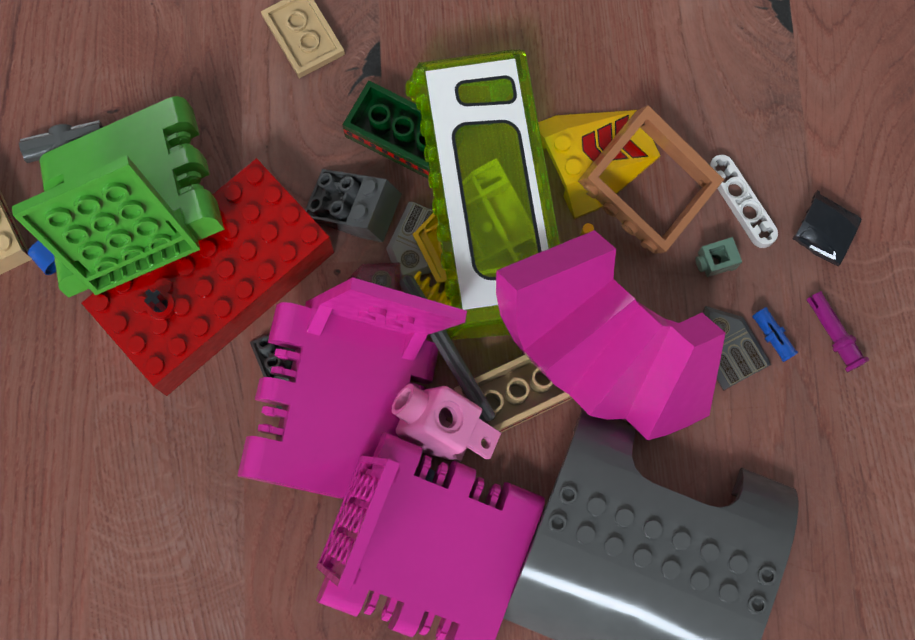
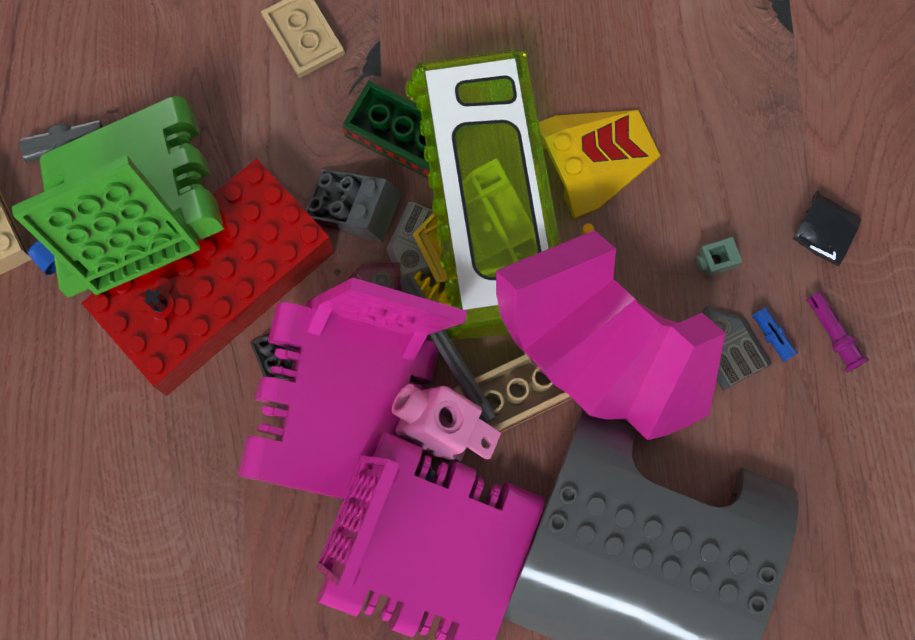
(679, 151): nougat window -> none
(747, 198): white beam -> none

